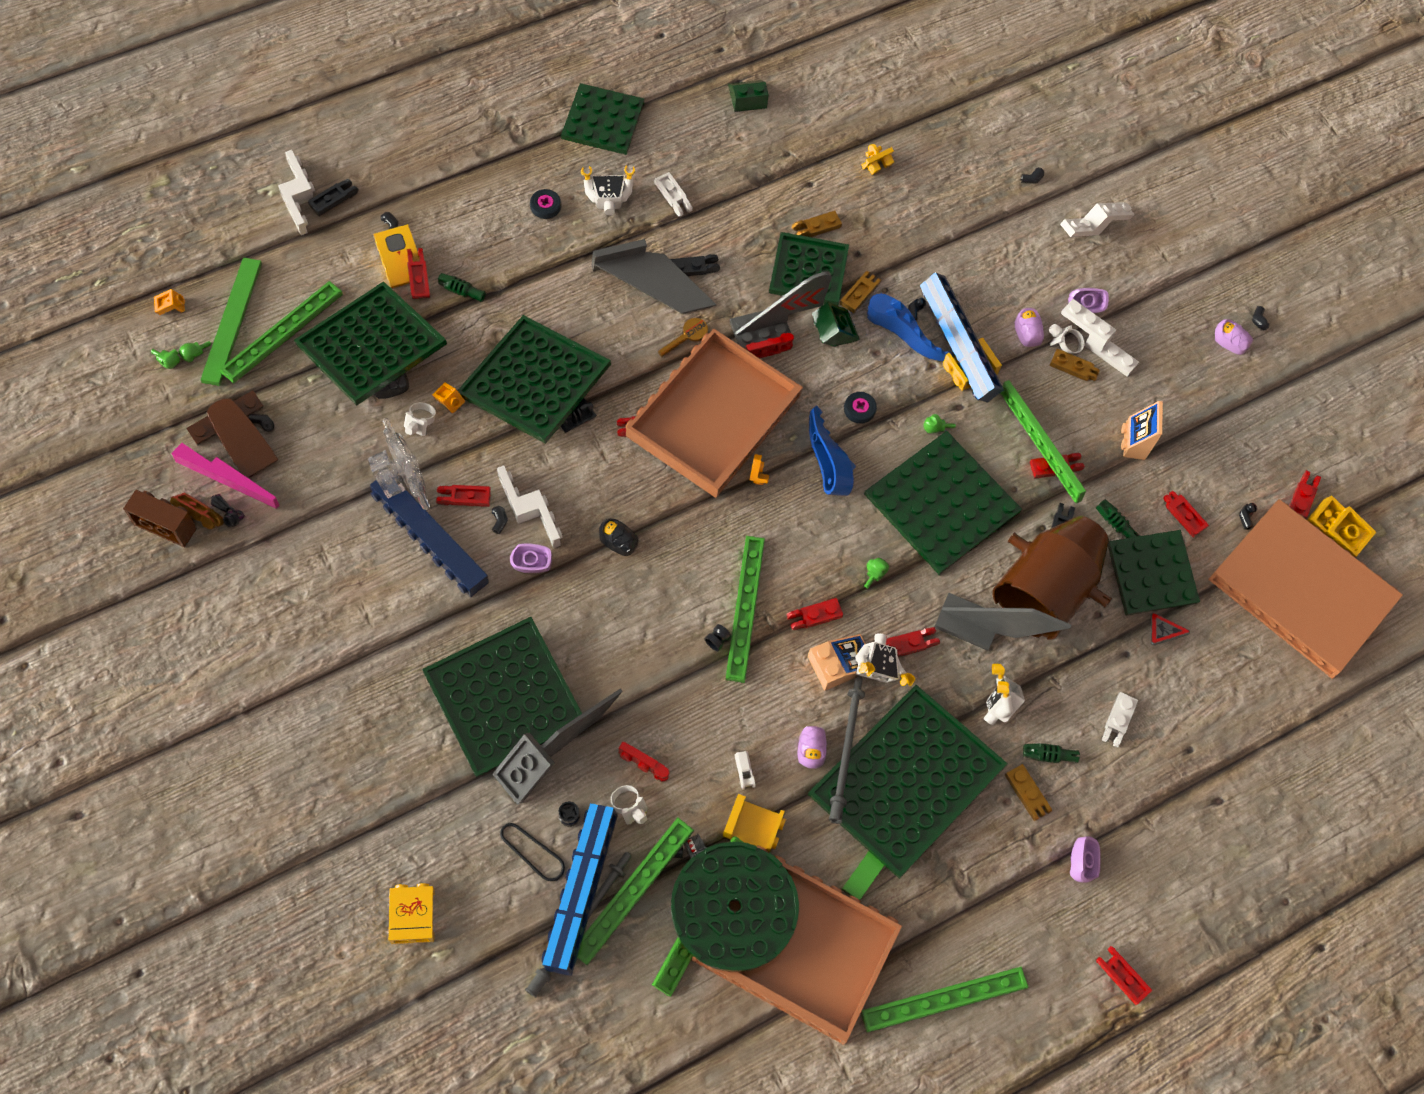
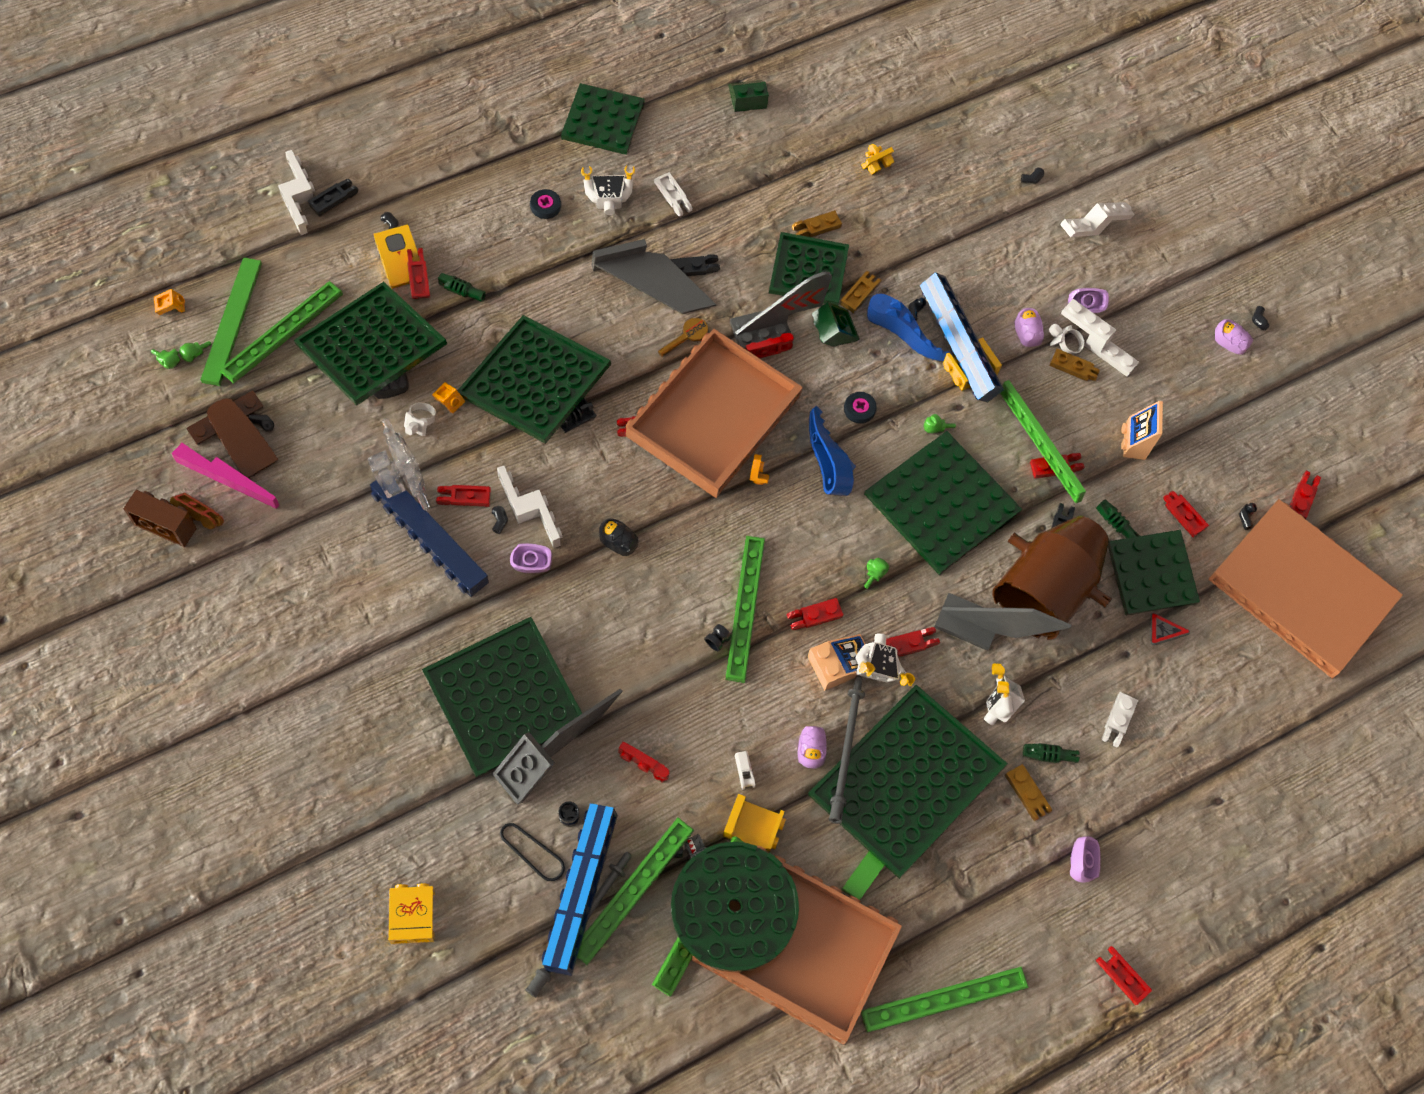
(231, 518): black piece -> none
(636, 812): white piece -> none
(1342, 525): yellow slope -> none

